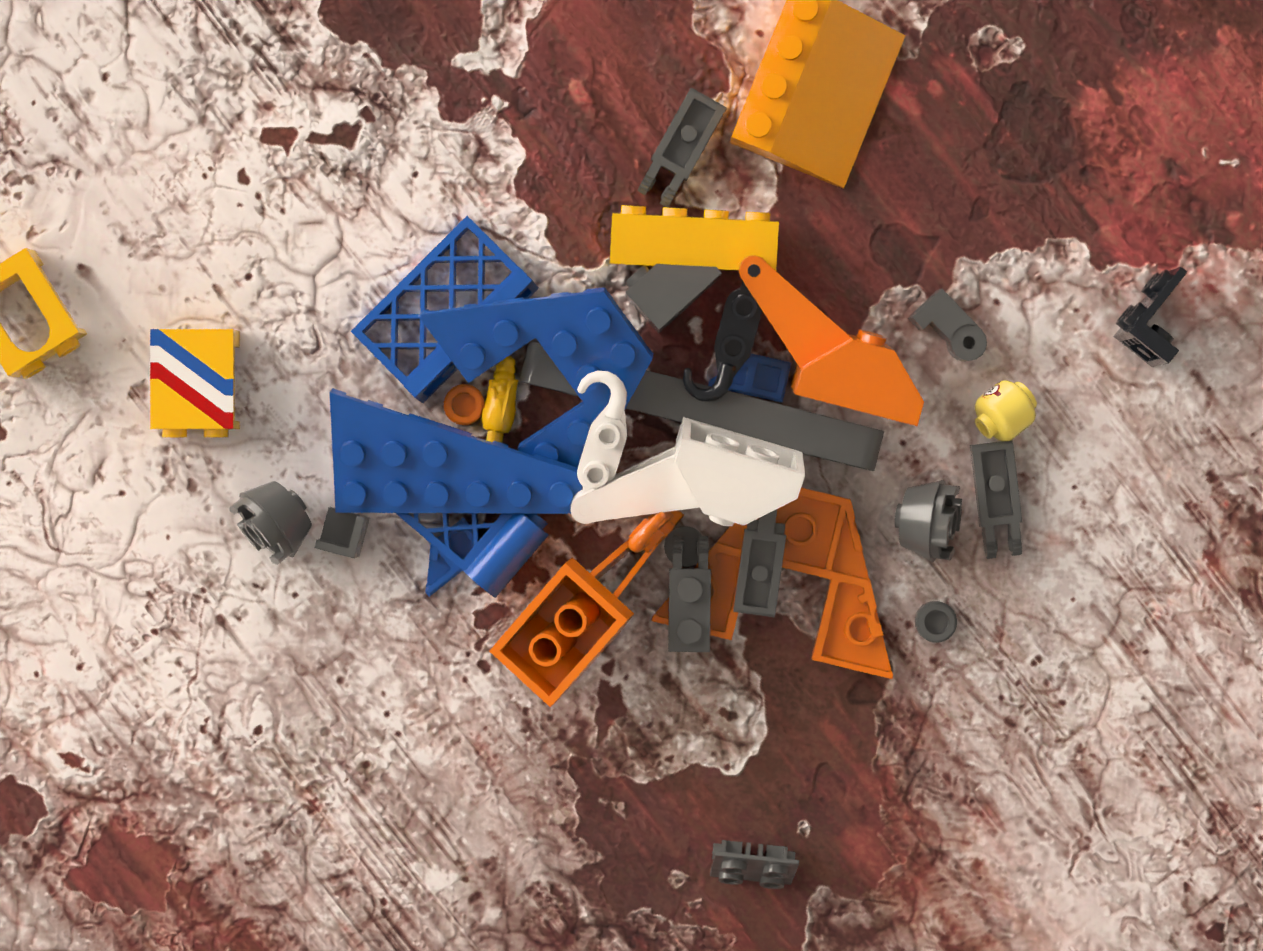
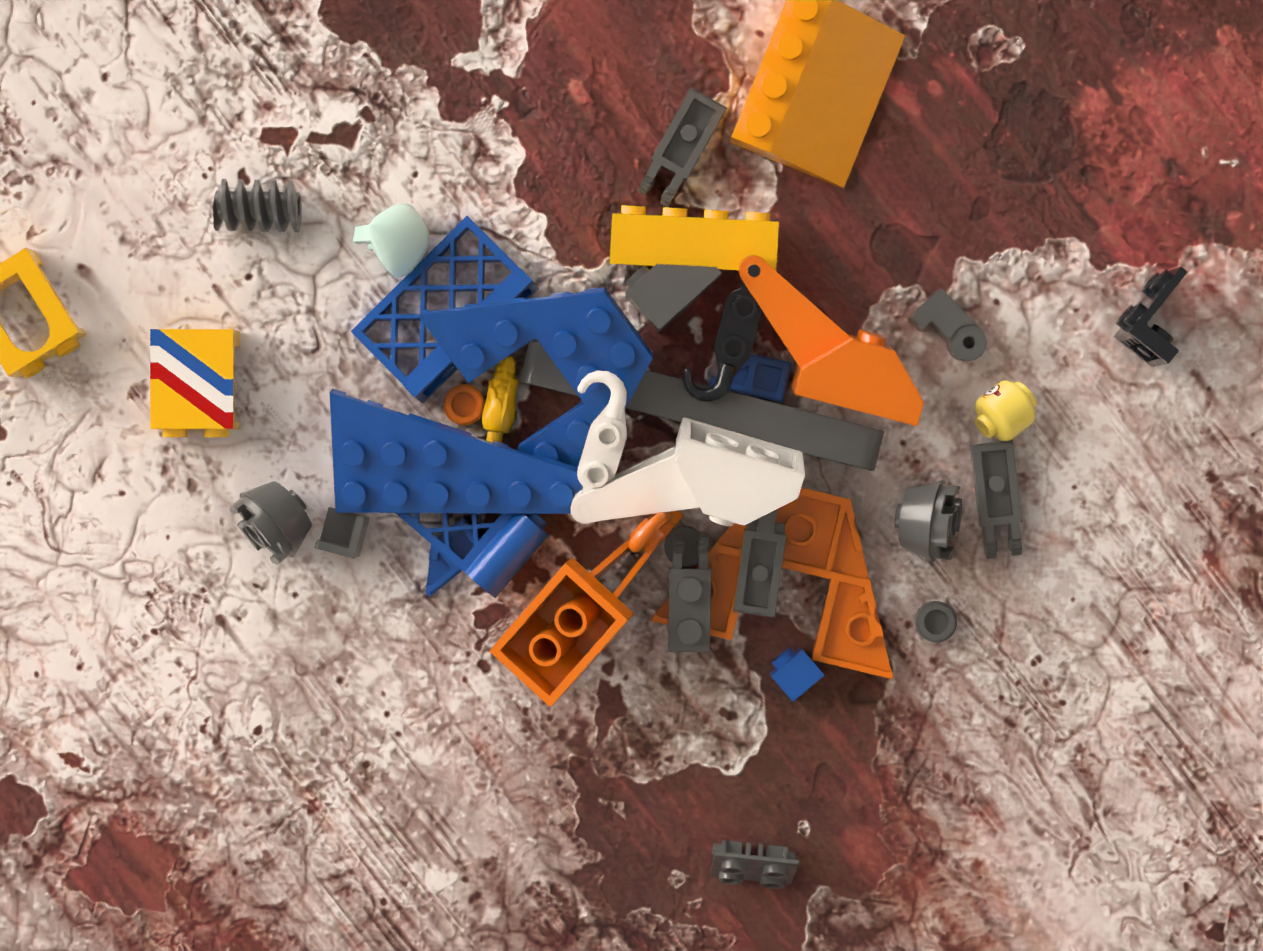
(257, 206): none -> dark grey piece
(396, 237): none -> light aqua piece
(795, 672): none -> blue plate

